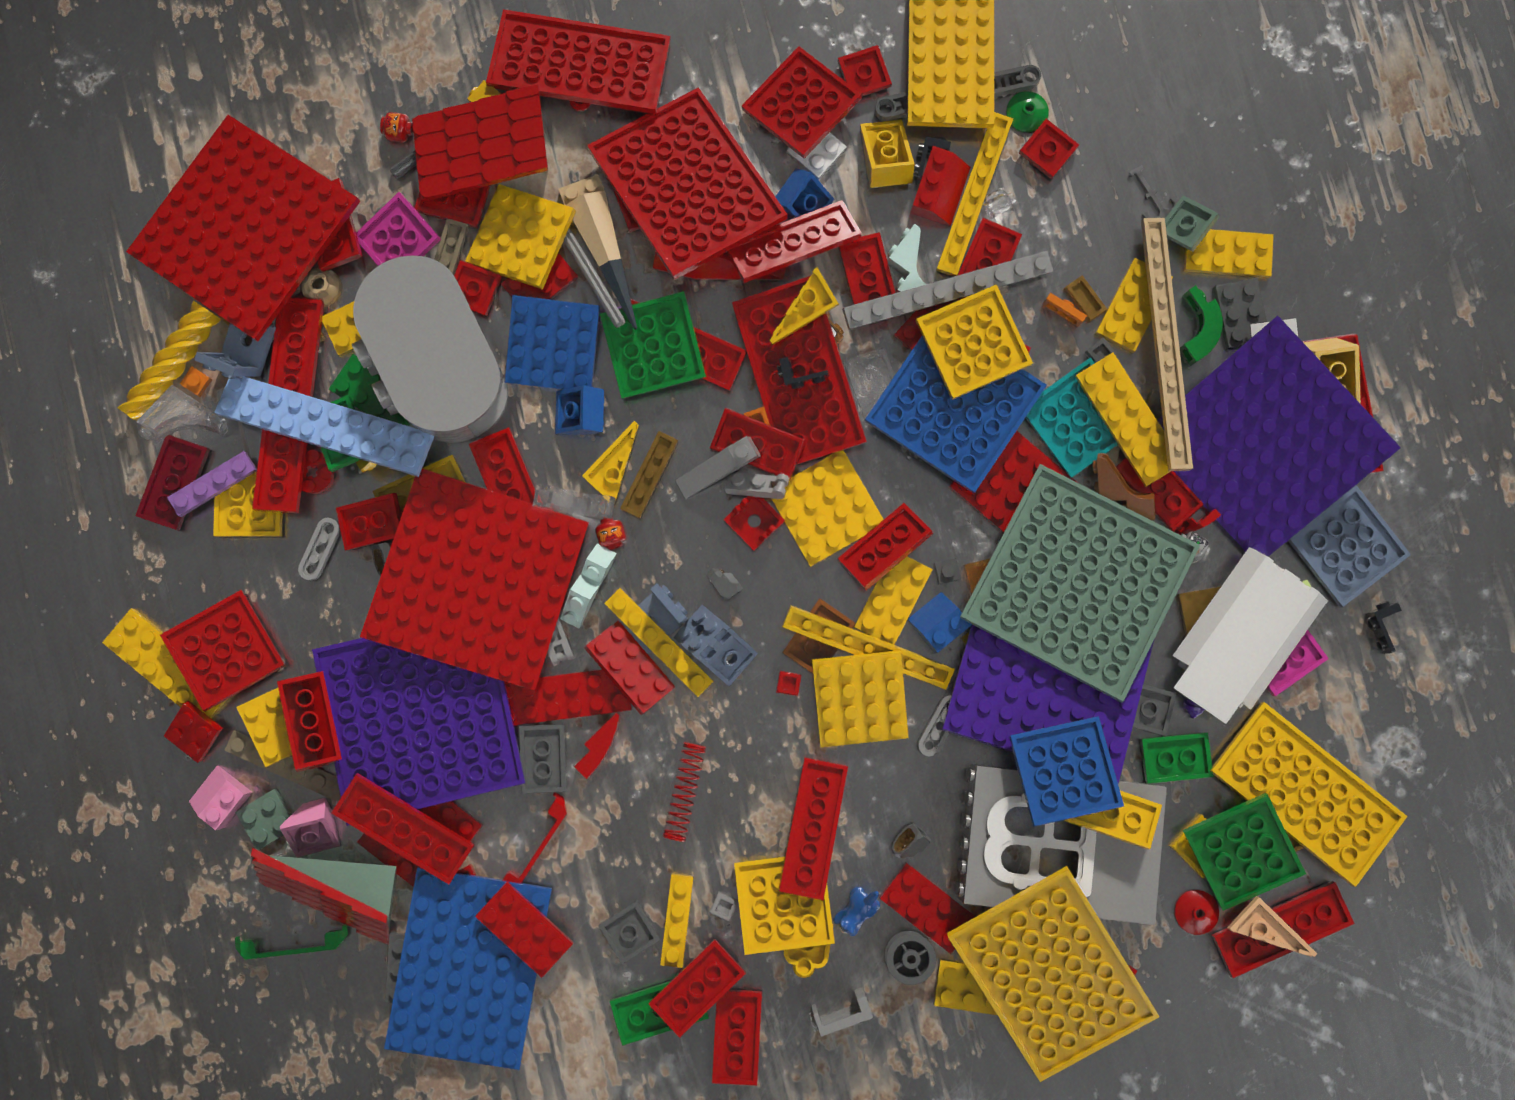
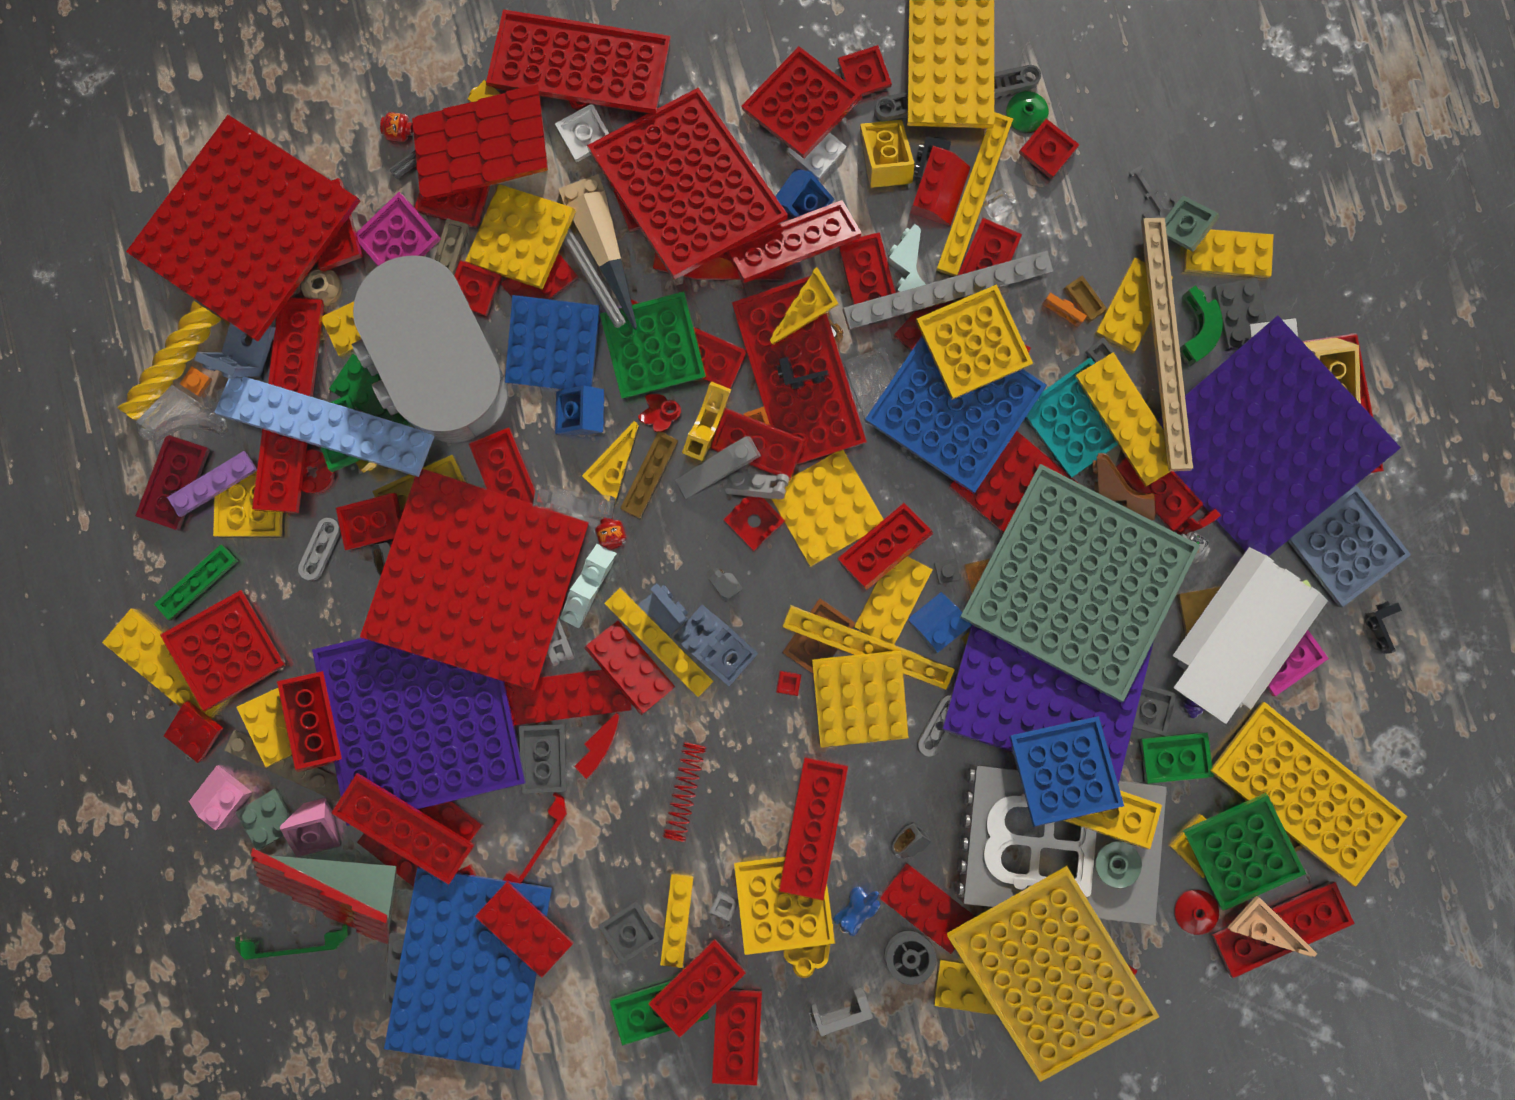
(196, 582): none -> green plate
(580, 130): none -> white plate
(657, 412): none -> red plate
(706, 424): none -> yellow arch
(1129, 866): none -> sand green dish

